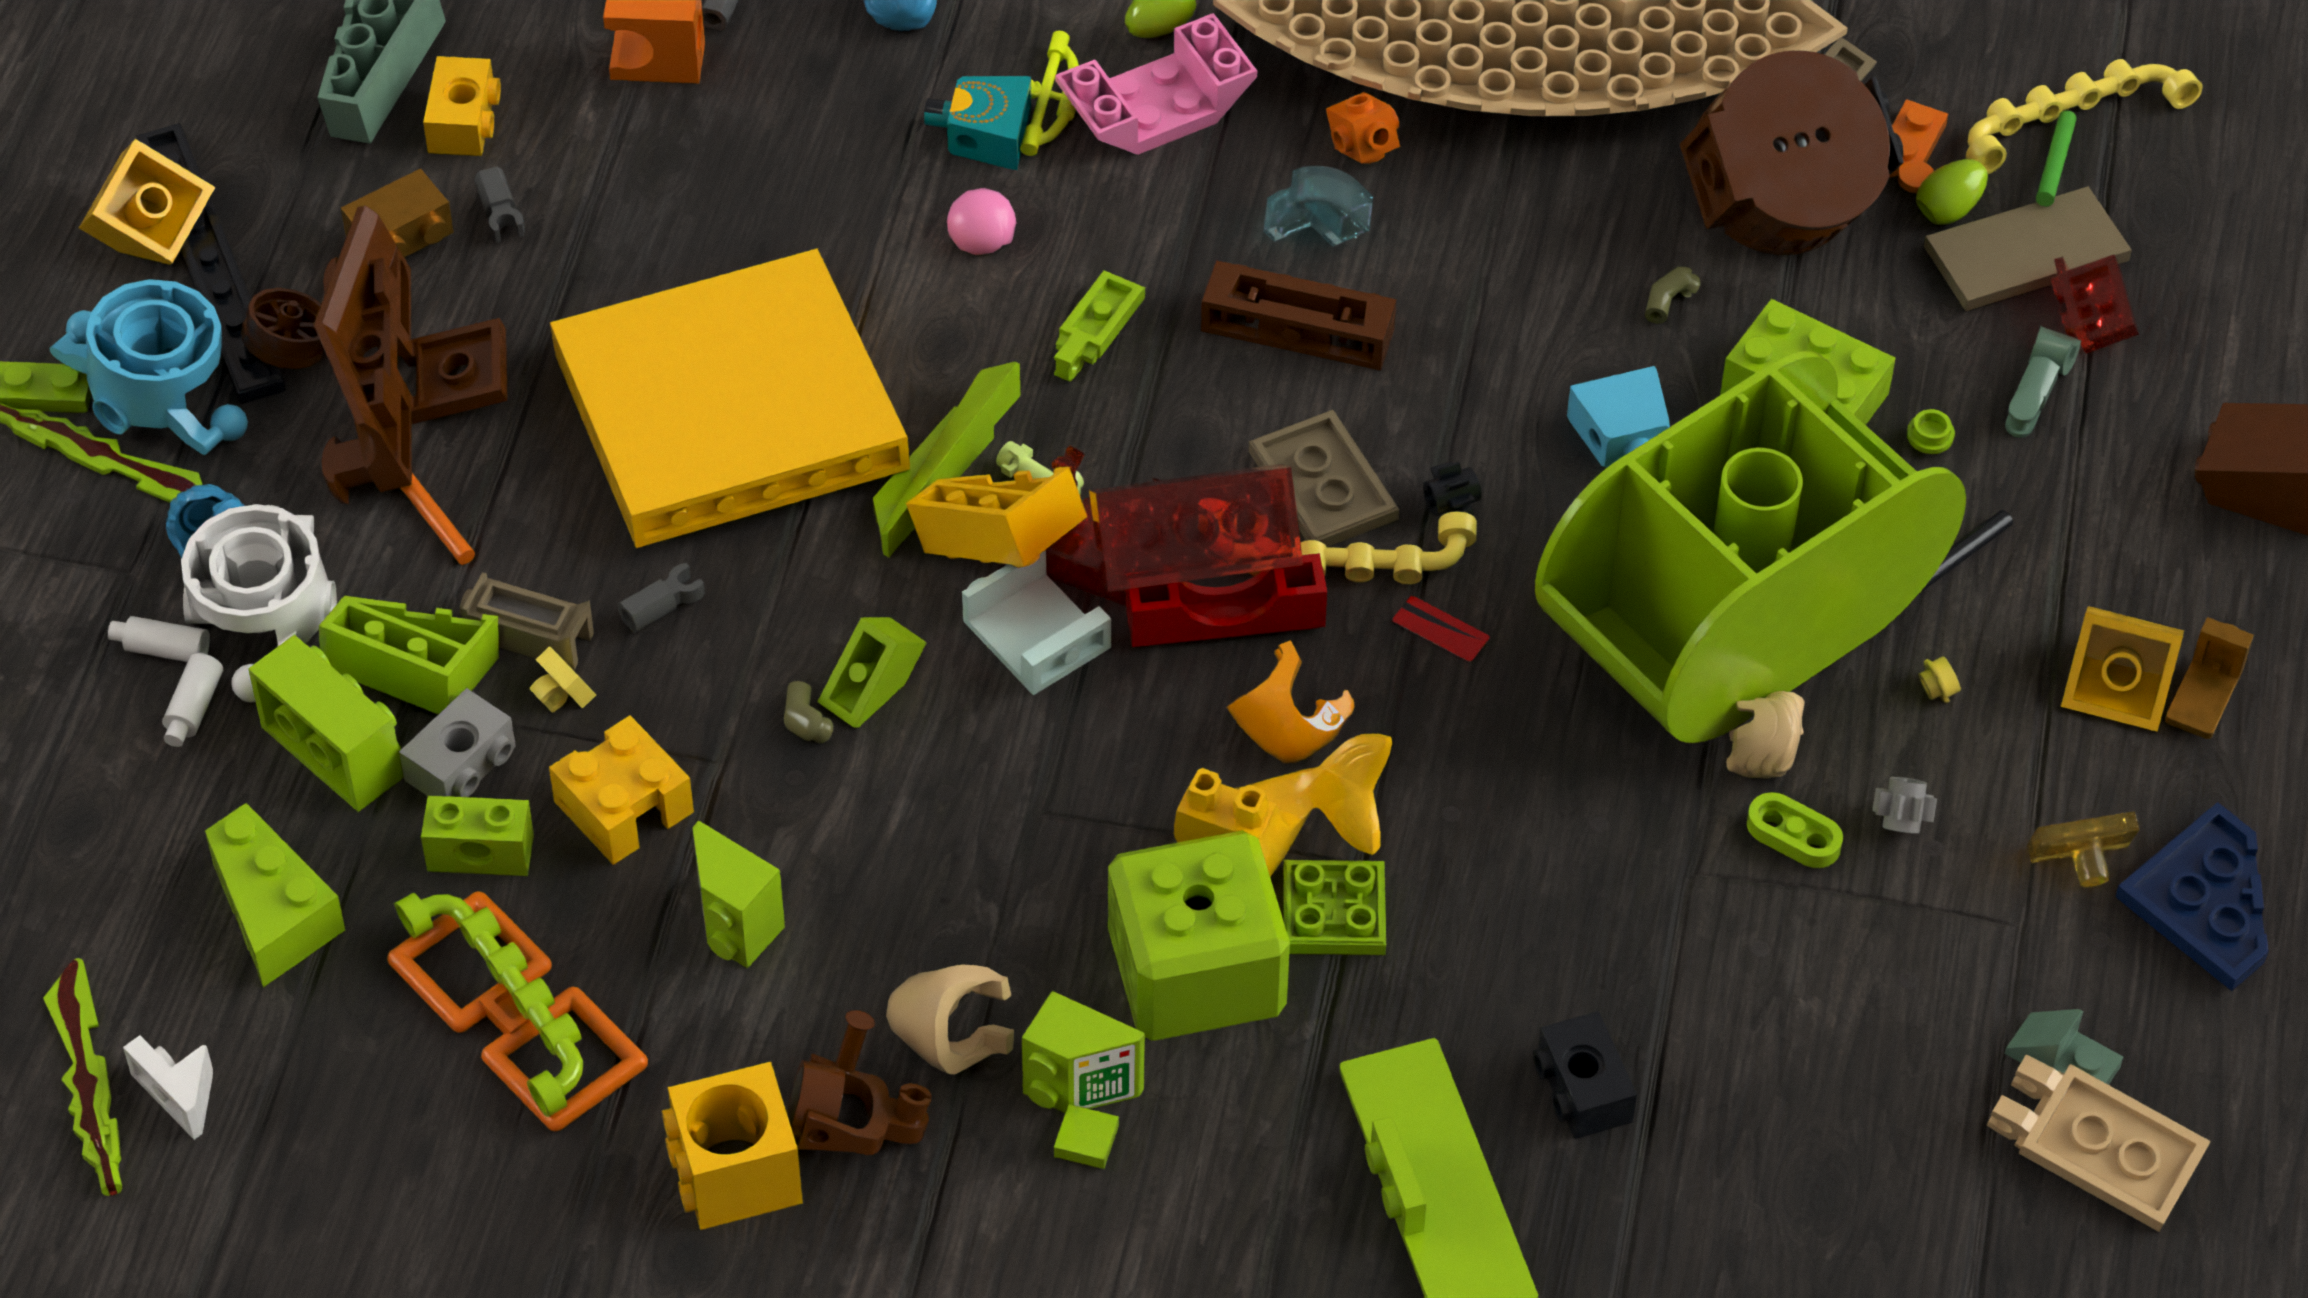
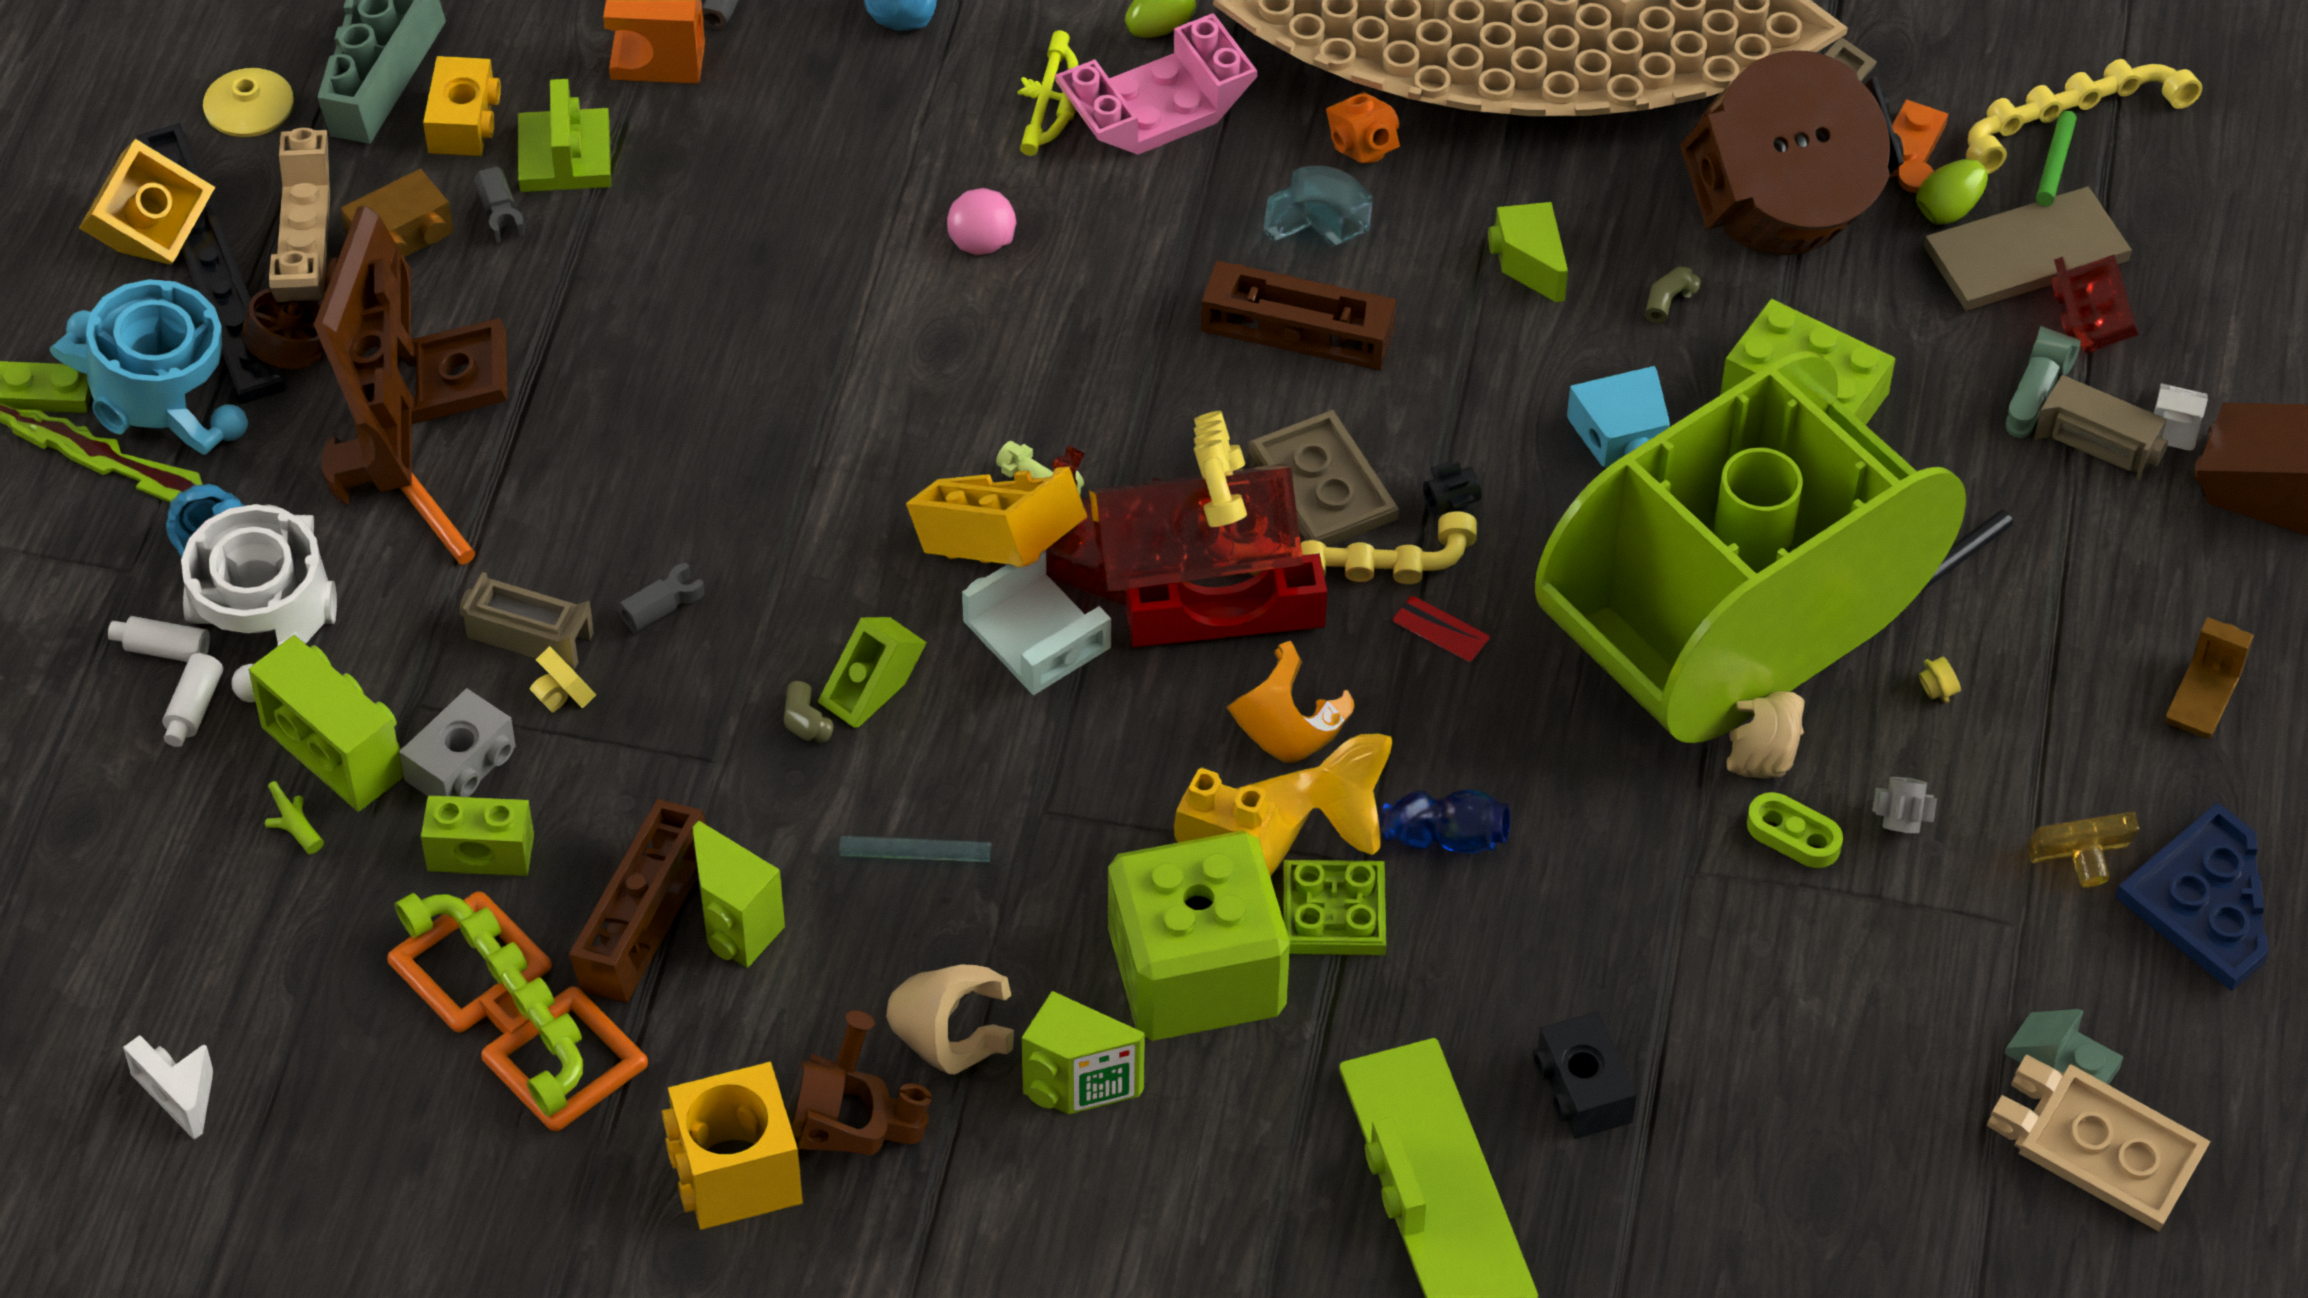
(87, 1078): lime sword -> none
(248, 102): none -> light yellow dish
(272, 893): lime wedge -> none
(294, 820): none -> lime bar
(300, 261): none -> tan slope
(409, 652): lime wedge -> none
(564, 145): none -> lime bracket
(617, 784): yellow piece -> none
(639, 903): none -> reddish brown brick
(729, 397): yellow panel -> none
(915, 848): none -> clear light blue bar
(947, 449): lime wedge -> none
(985, 118): teal torso -> none
(1086, 1136): lime tile -> none
(1095, 323): lime hinge -> none
(1214, 459): none -> light yellow bar
(1460, 822): none -> clear blue animal
(1530, 248): none -> lime slope
(1931, 432): lime plate -> none
(2102, 426): none -> dark tan window
(2122, 668): yellow slope -> none
(2183, 413): none -> white slope

